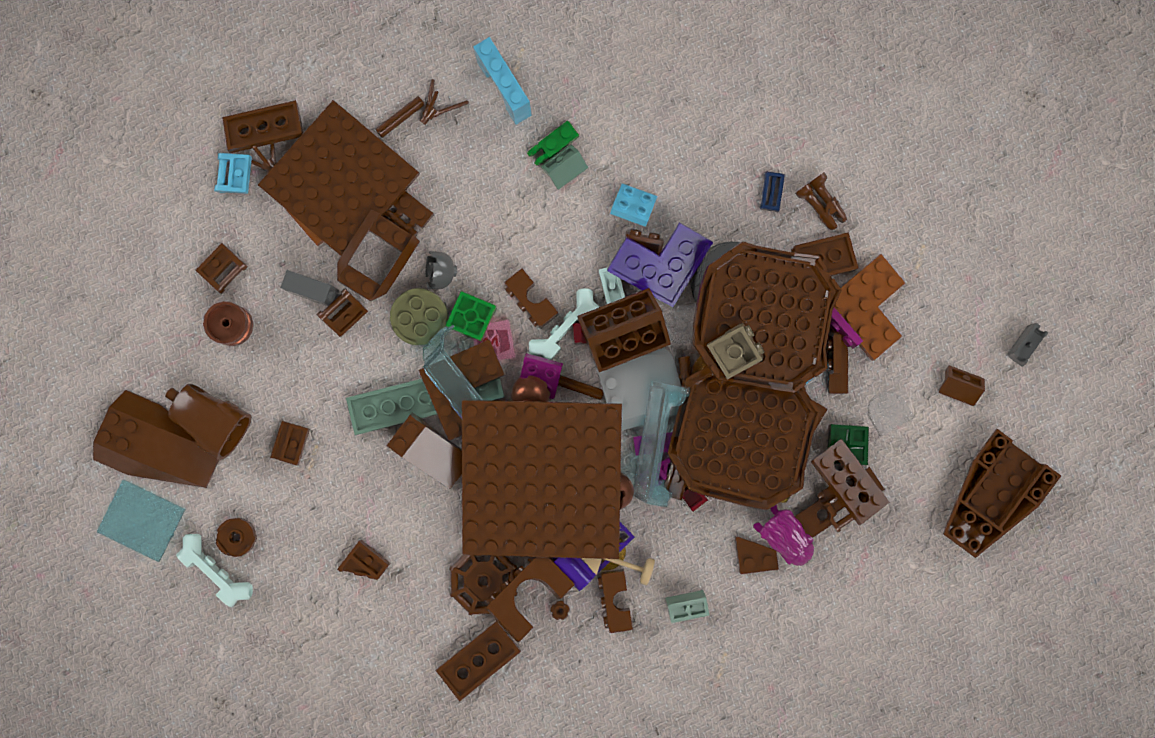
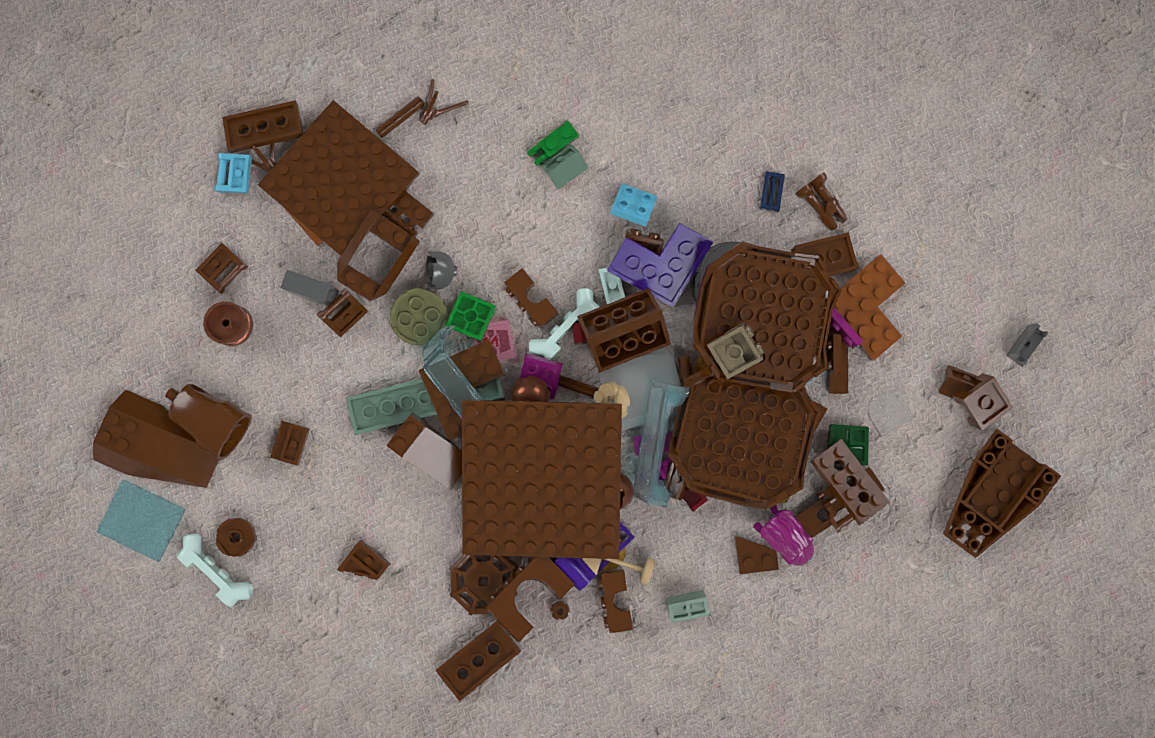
(495, 67): medium azure arch -> none
(613, 391): none -> tan plate
(984, 402): none -> panel

